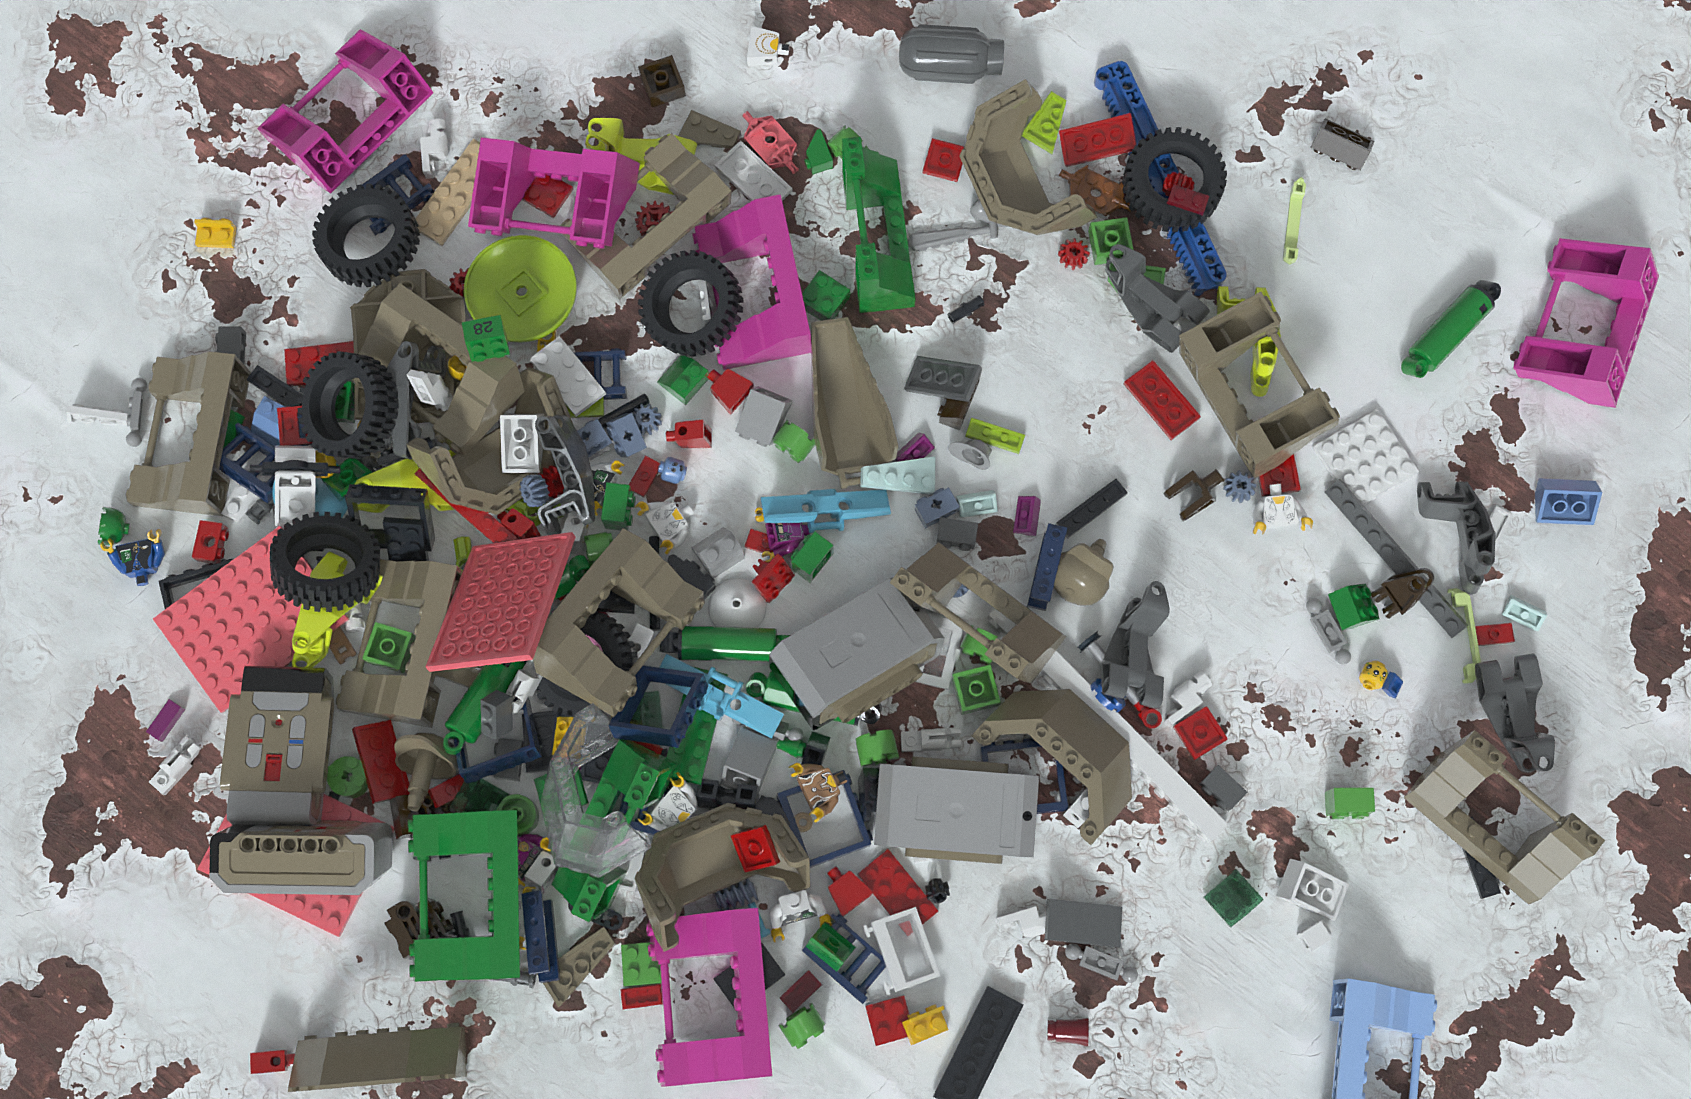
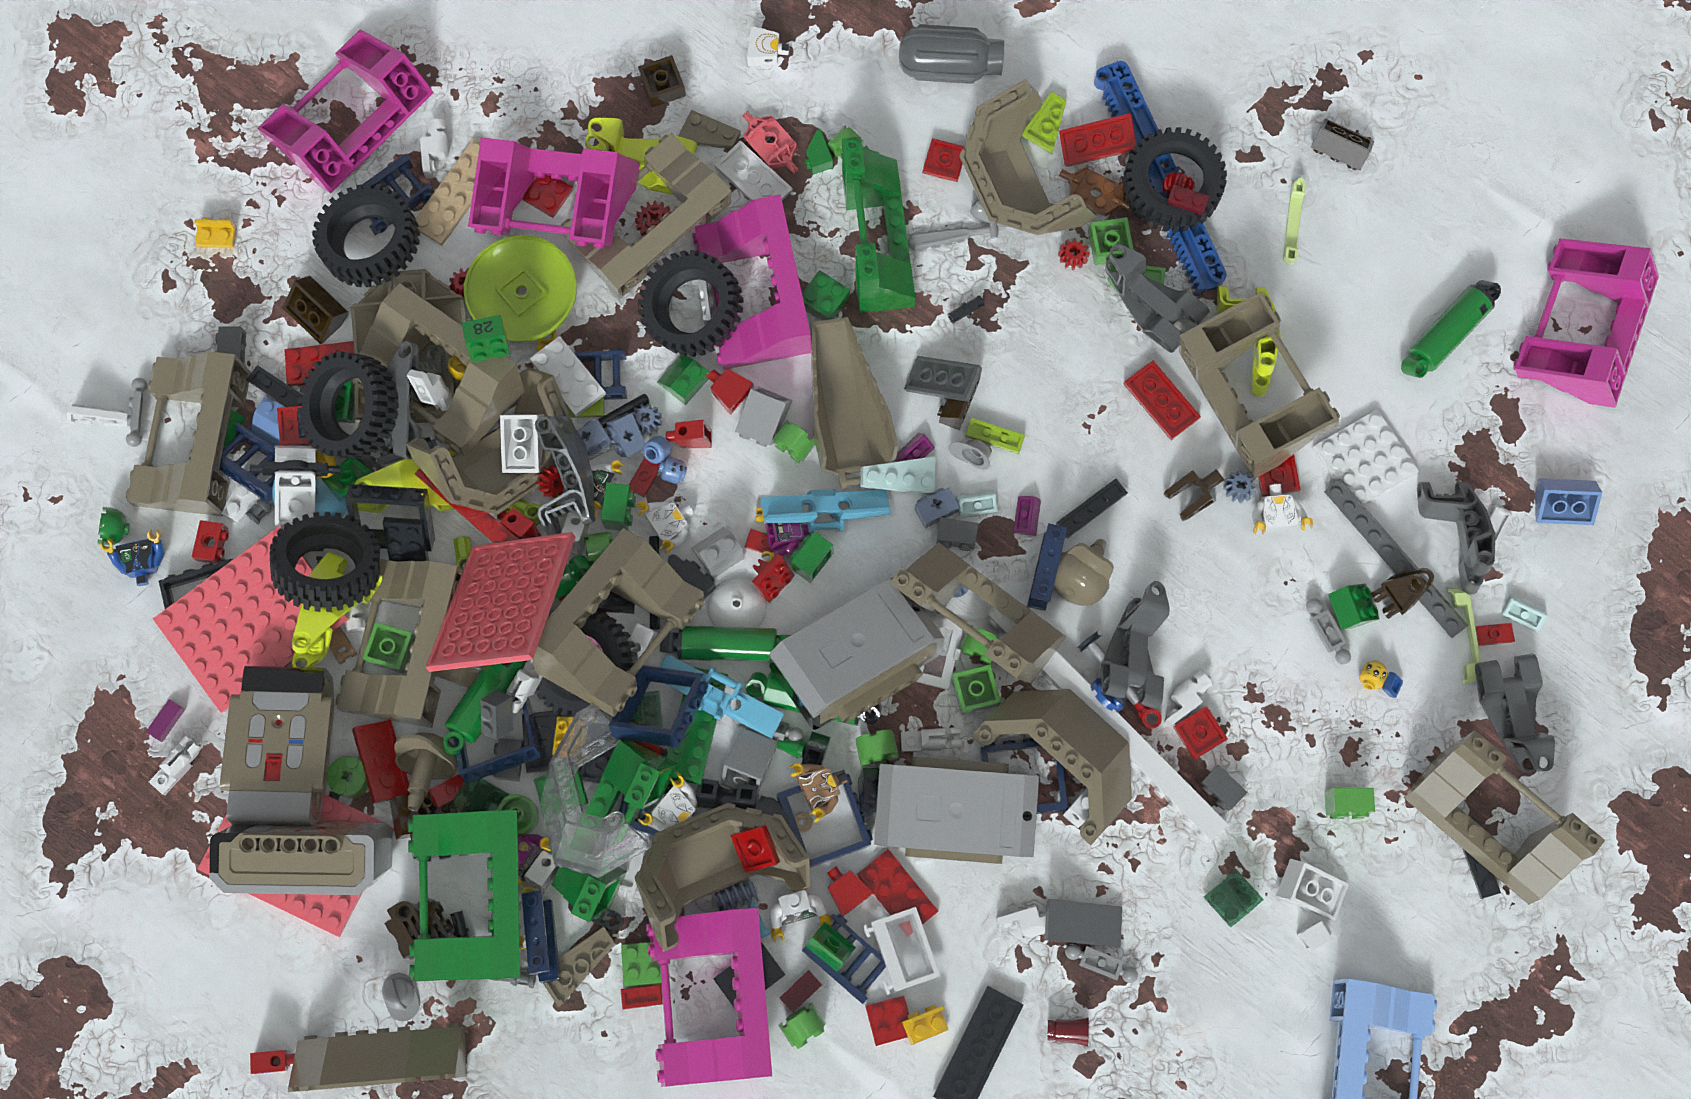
(314, 309): none -> dark brown slope
(400, 997): none -> light grey piece
(534, 490): sand blue gear -> none
(657, 449): none -> medium blue head
(937, 890): black gear -> none

